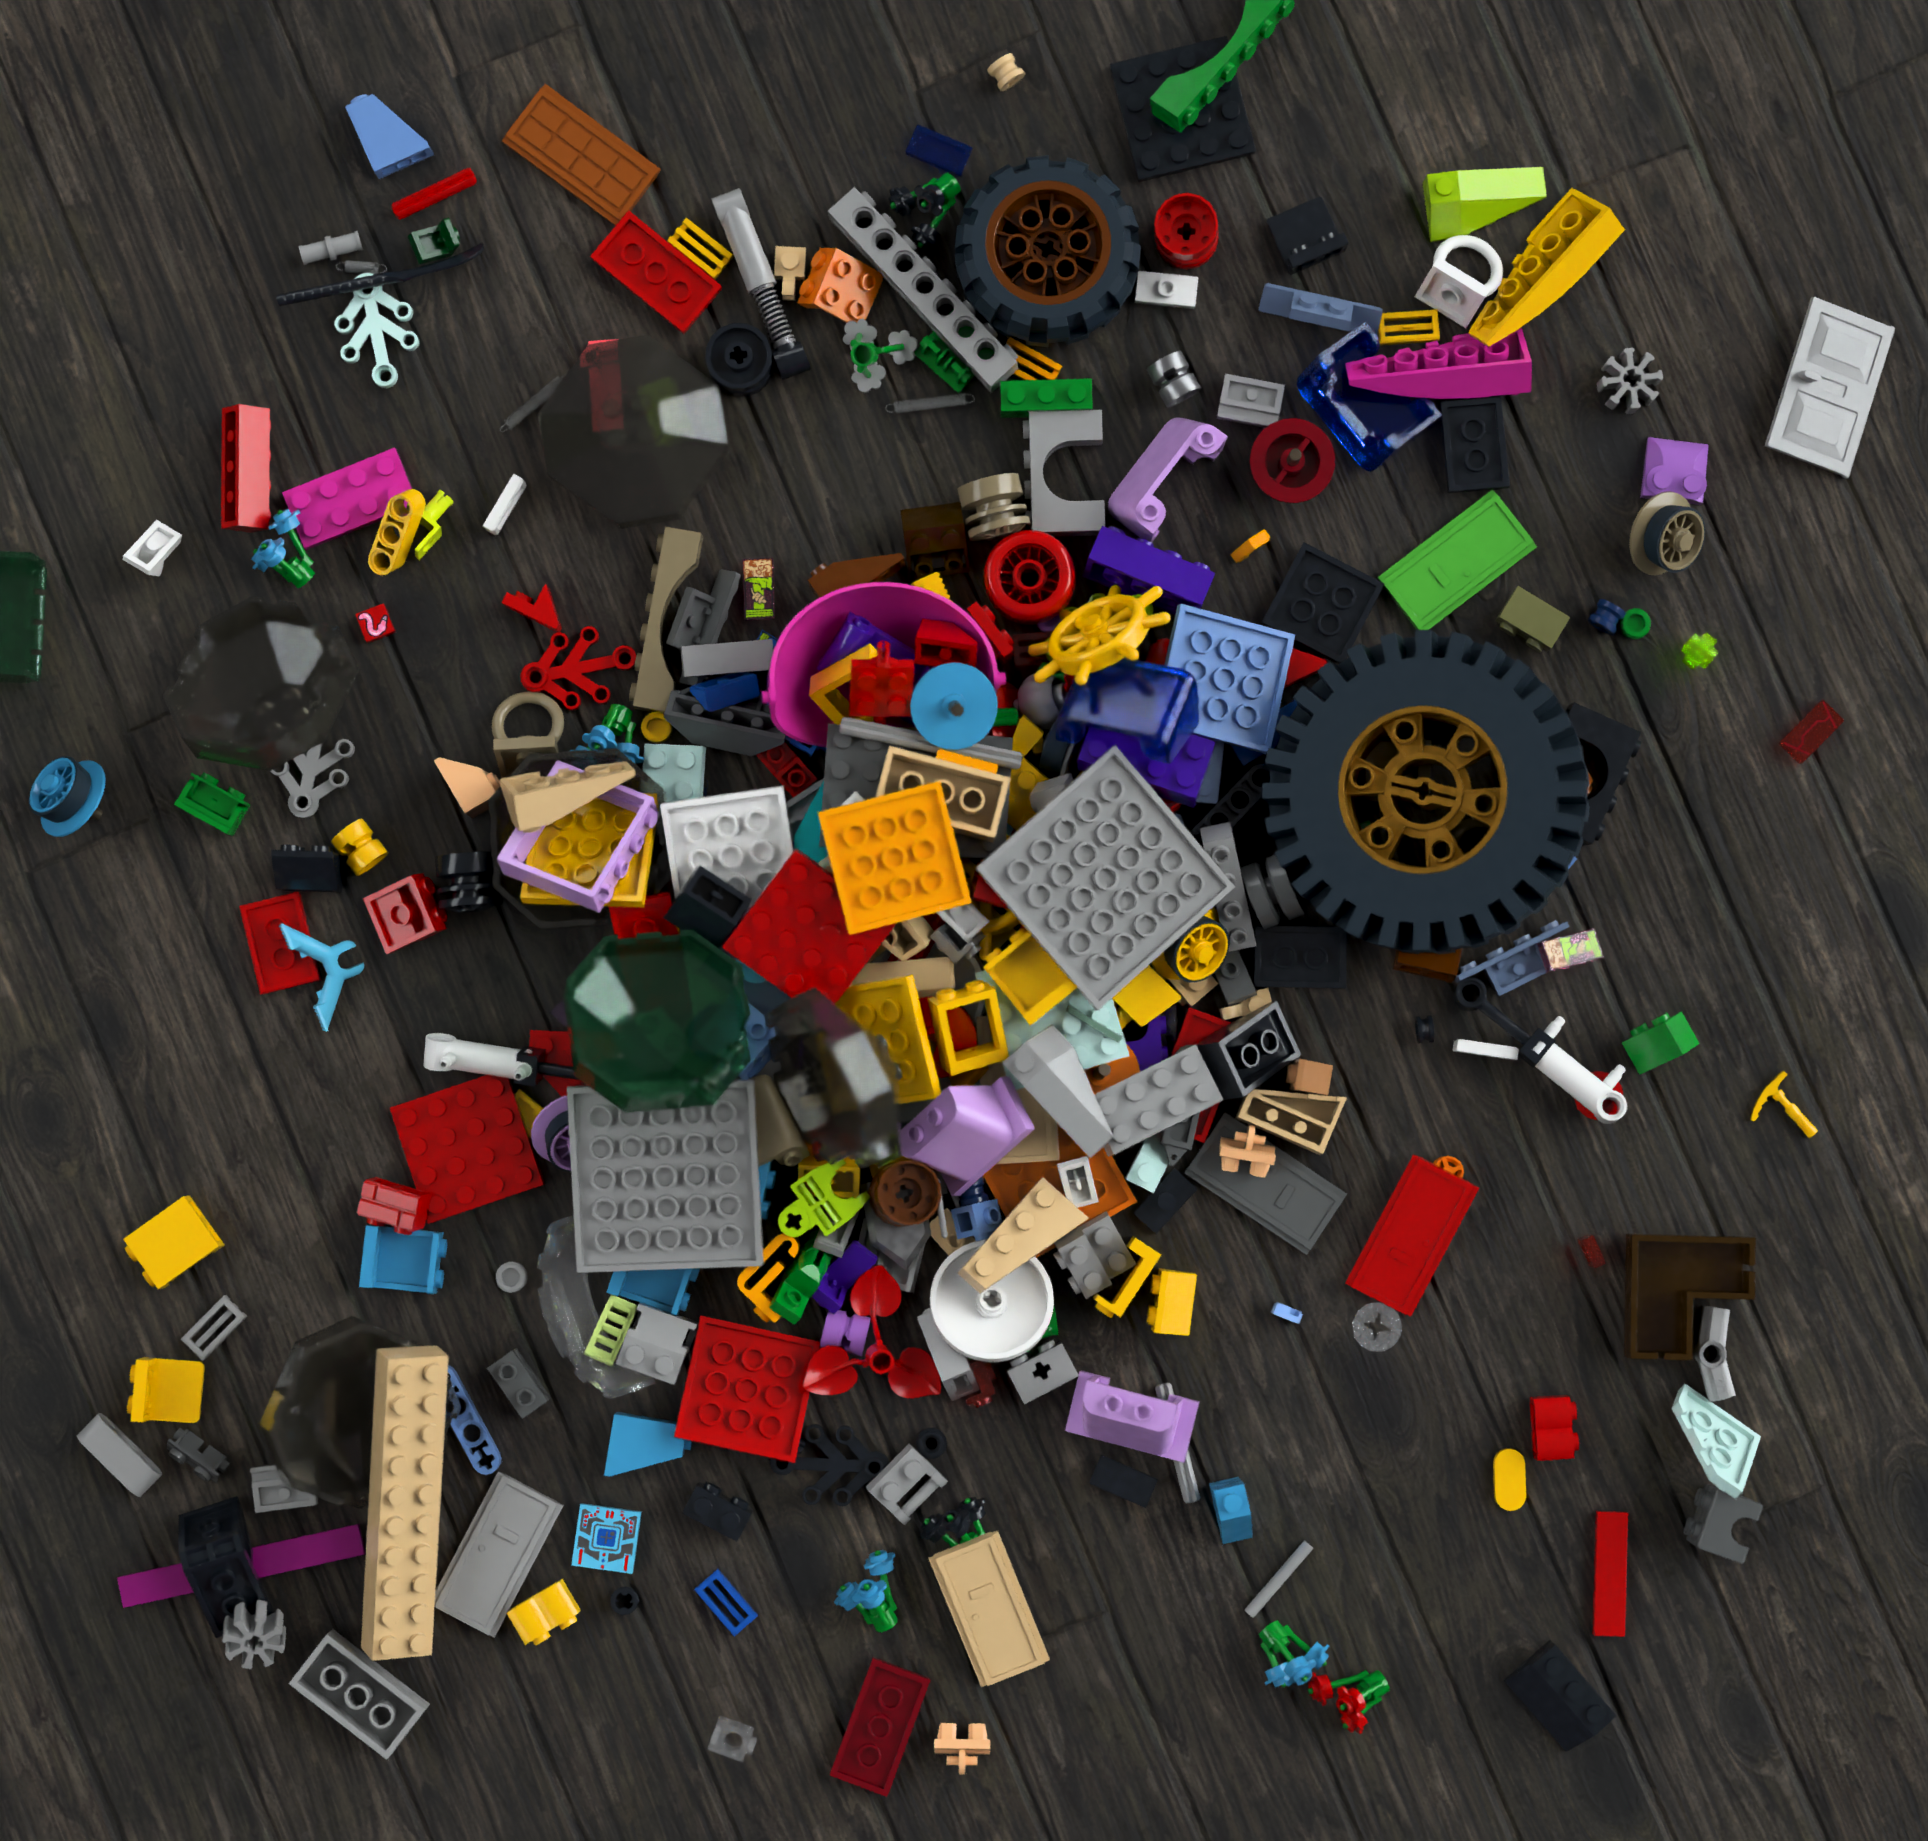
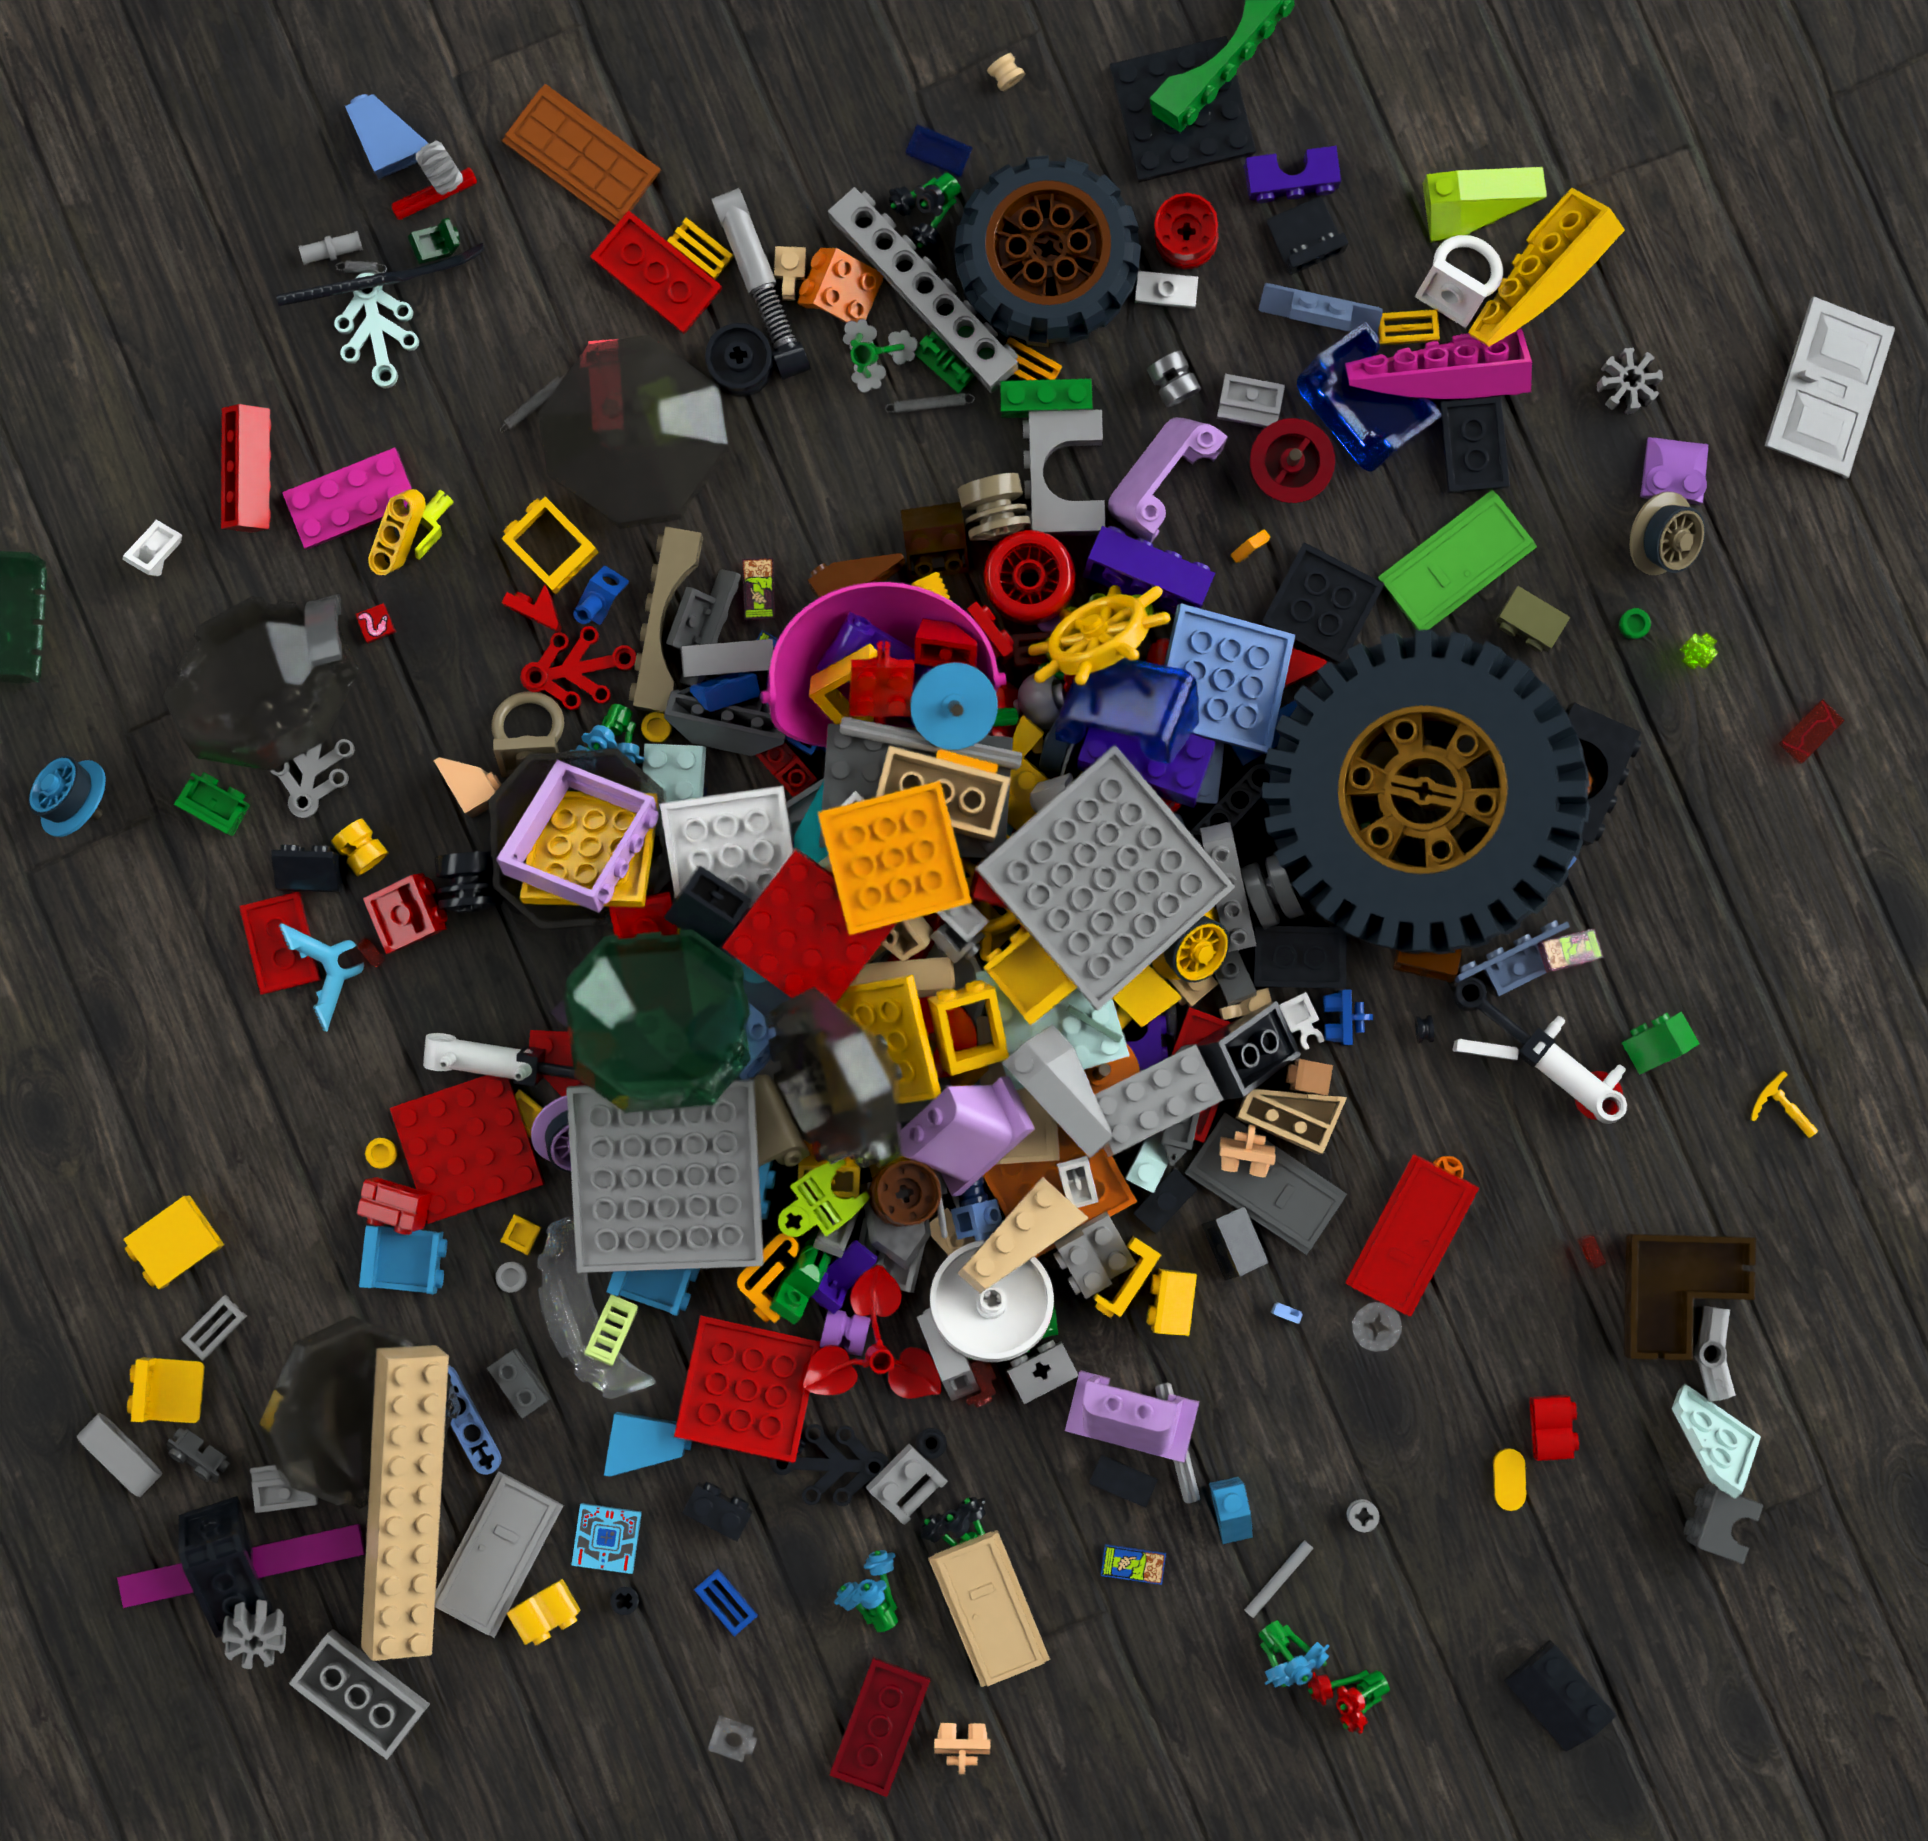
(272, 552): plant -> none
(322, 630): none -> dark grey slope
(370, 952): none -> clear red tile
(381, 1153): none -> yellow tile
(439, 167): none -> light grey gear
(505, 505): white tile -> none
(521, 1234): none -> yellow tile
(543, 800): tan wedge -> none
(571, 566): none -> yellow window
(598, 596): none -> blue bracket
(656, 1343): light grey piece -> none
(1133, 1564): none -> tile
(1235, 1243): none -> panel
(1268, 181): none -> dark purple arch
(1299, 1016): none -> white plate
(1342, 1003): none -> blue hips
(1361, 1510): none -> light grey wheel
(1606, 617): dark blue wheel -> none
(1610, 1573): red tile -> none

